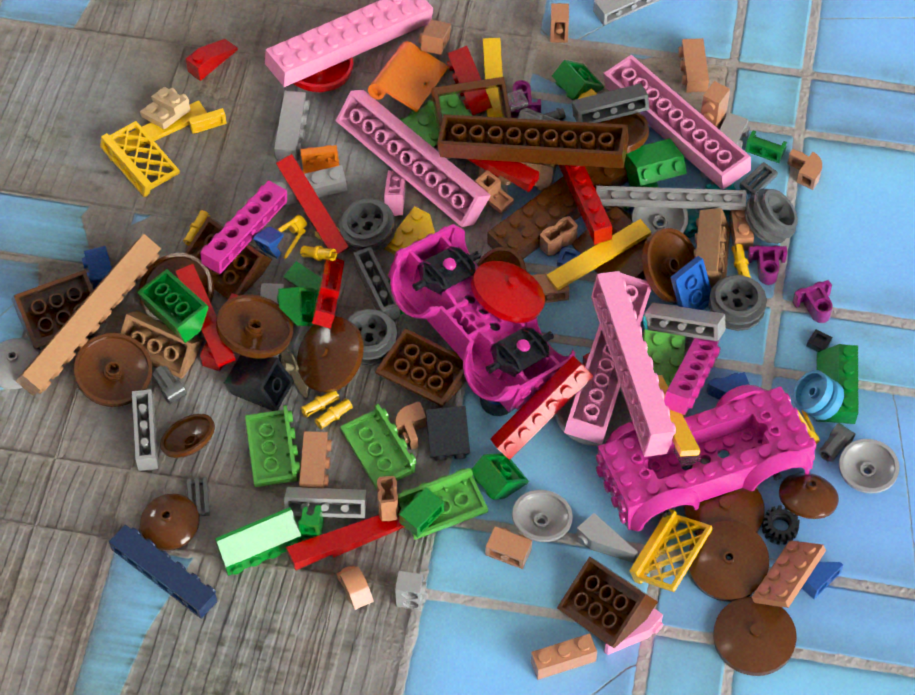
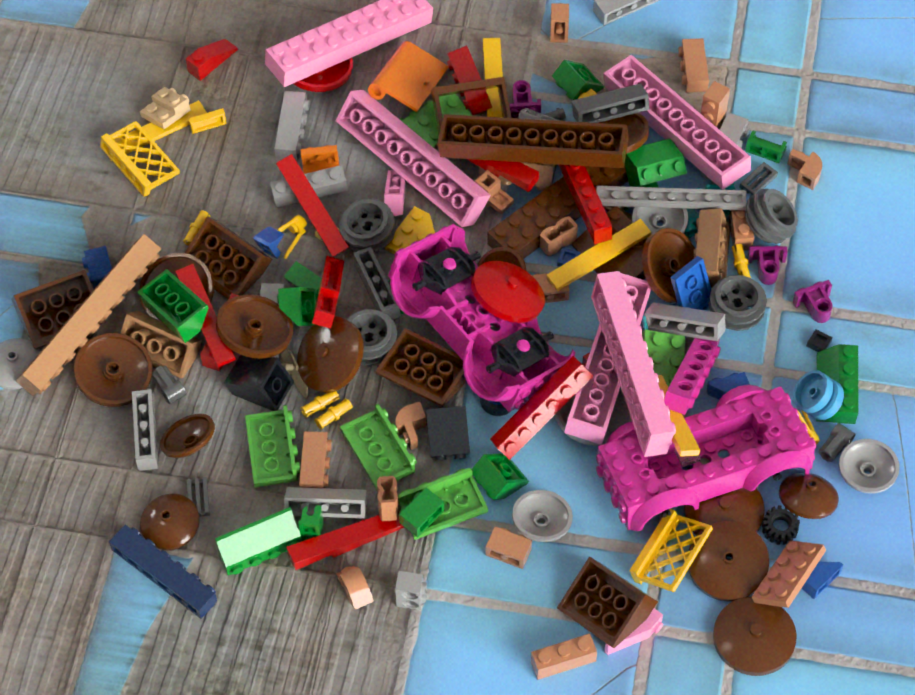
(243, 227): dark pink brick -> none
(318, 253): yellow pin -> none
(435, 37): nougat brick -> none
(517, 100): clear tile -> none
(603, 539): light grey slope -> none

